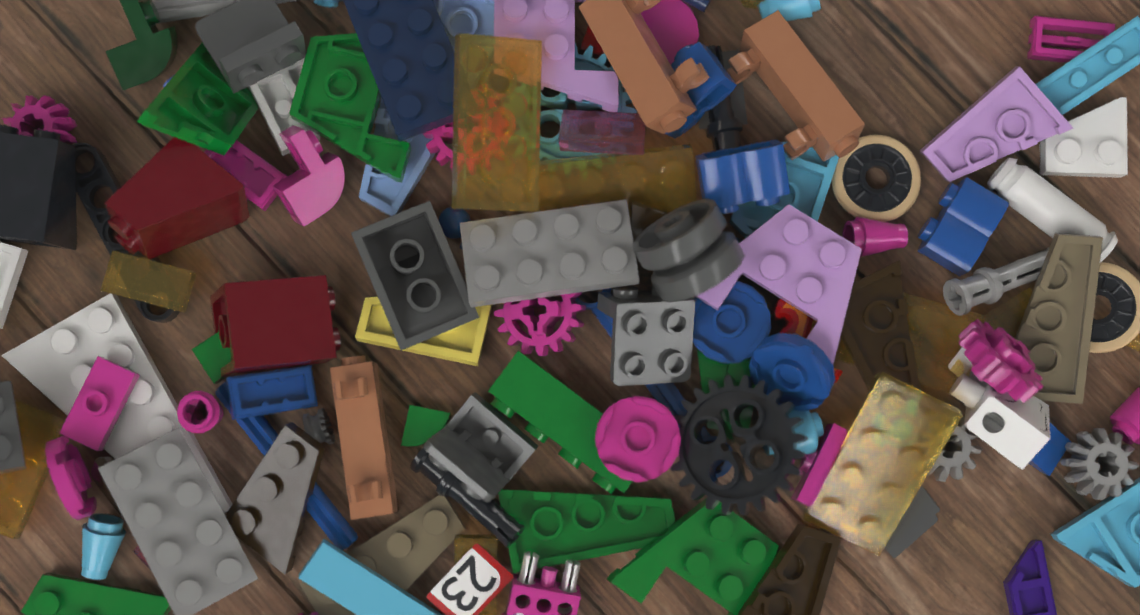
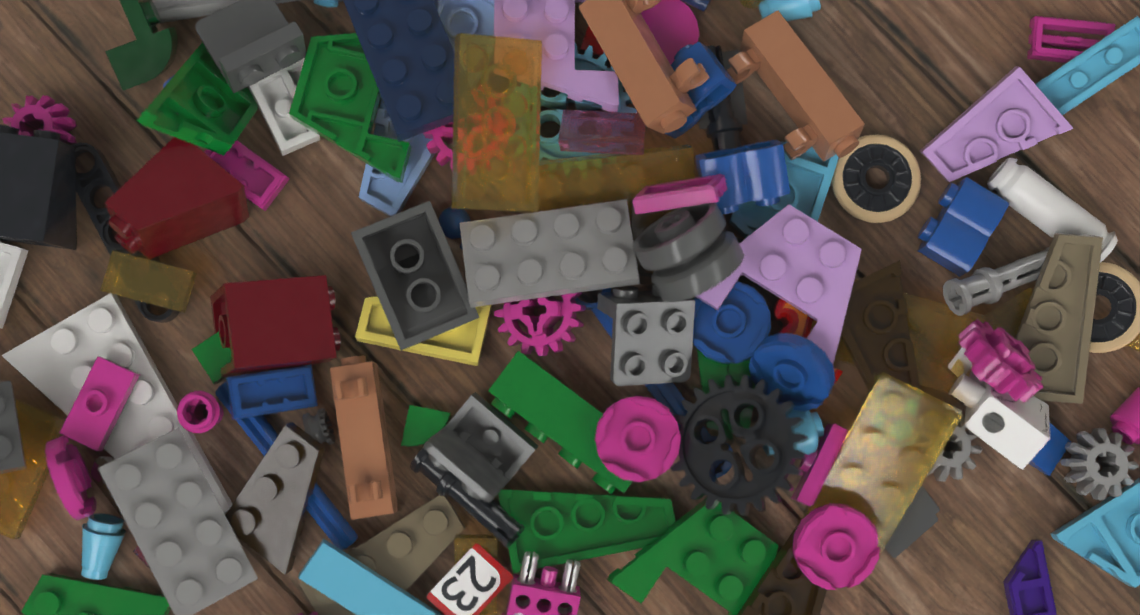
(318, 181): dark pink brick -> none
(680, 194): none -> dark pink tile
(836, 546): none -> dark pink tile
(875, 235): dark pink cone -> none
(1092, 147): white wing -> none

